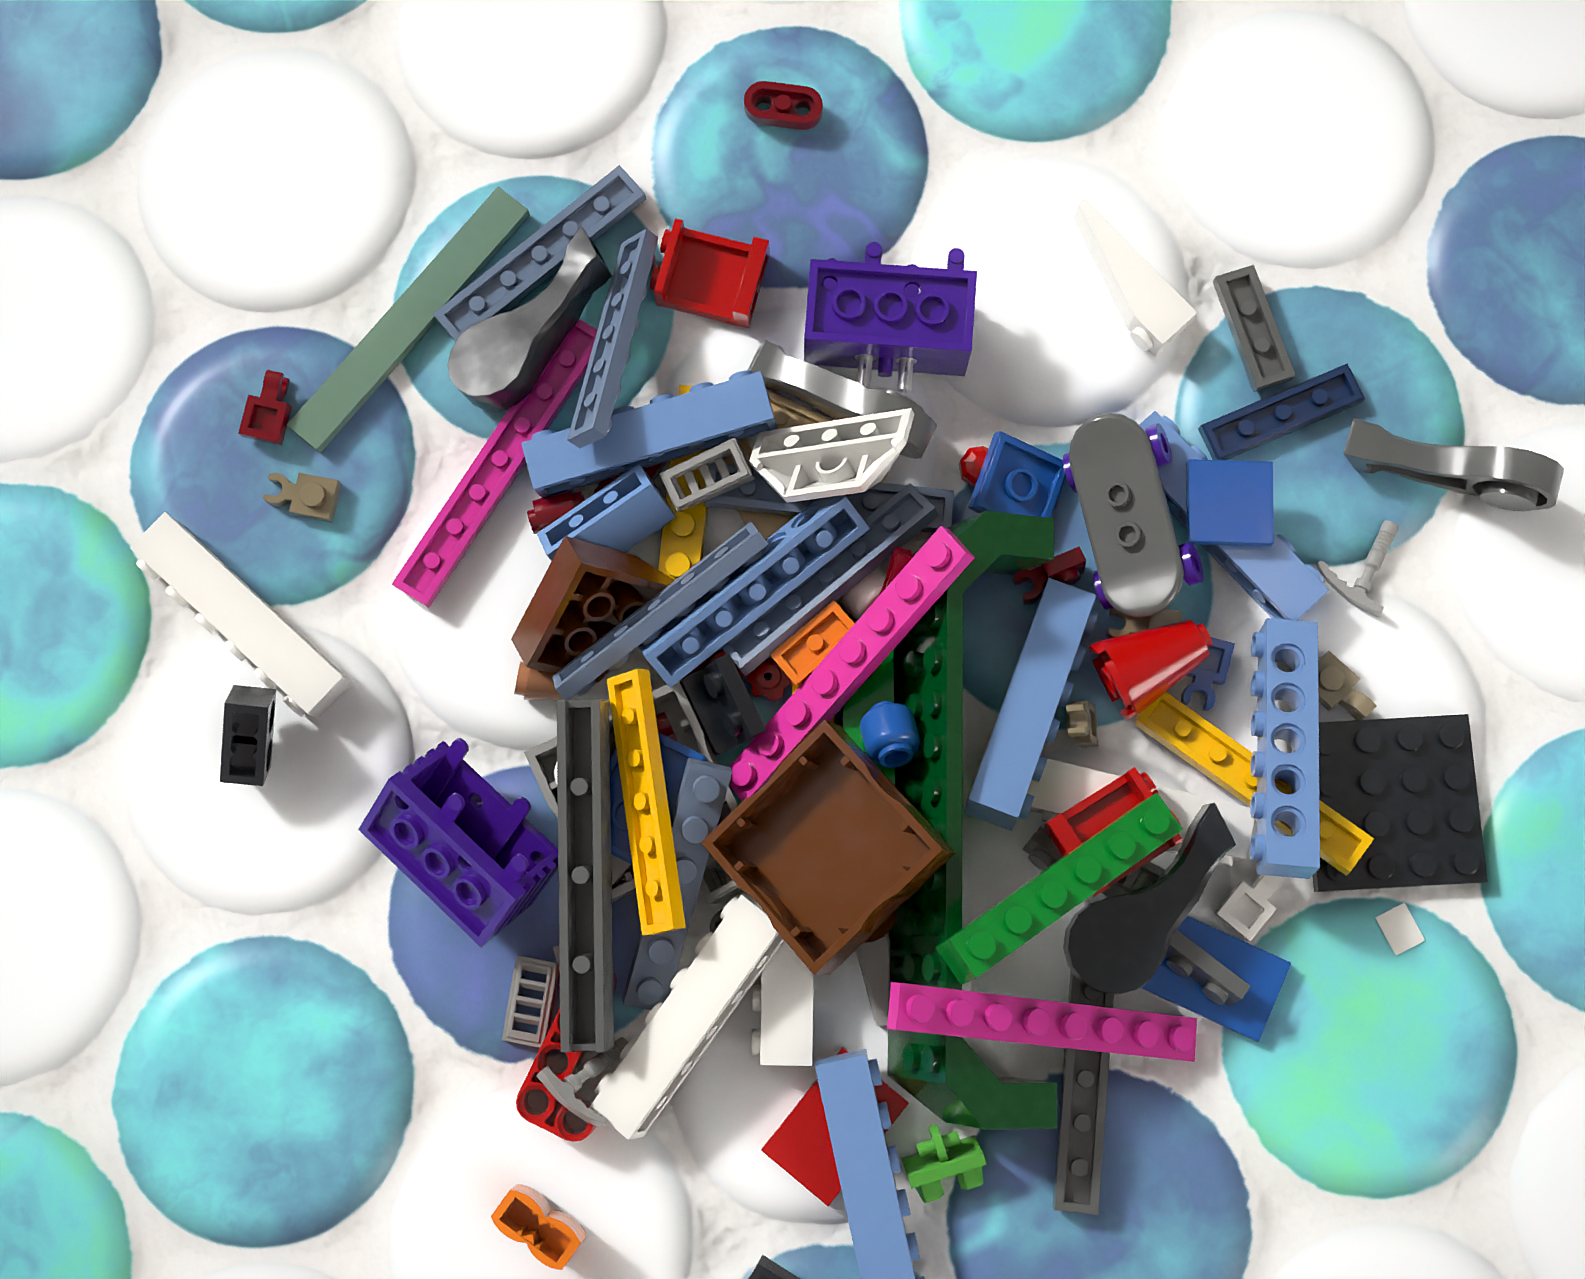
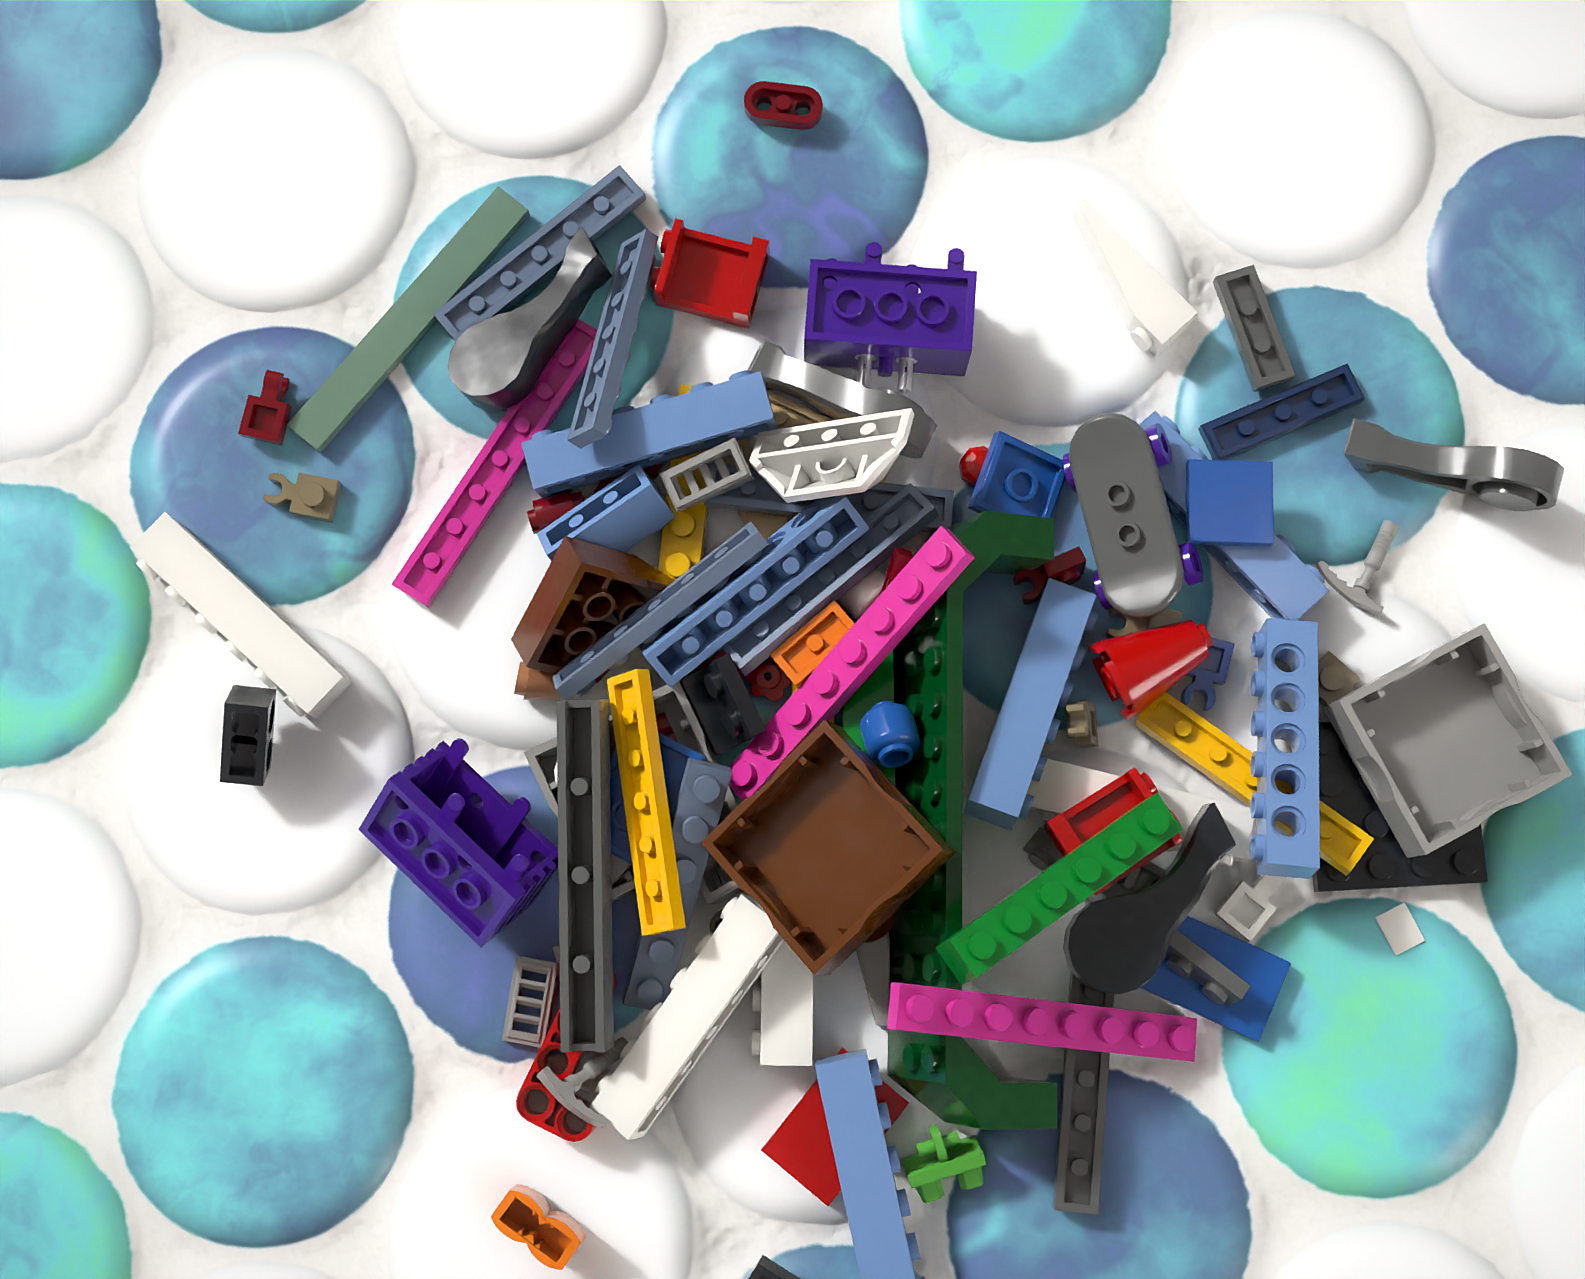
(1446, 741): none -> light grey tile

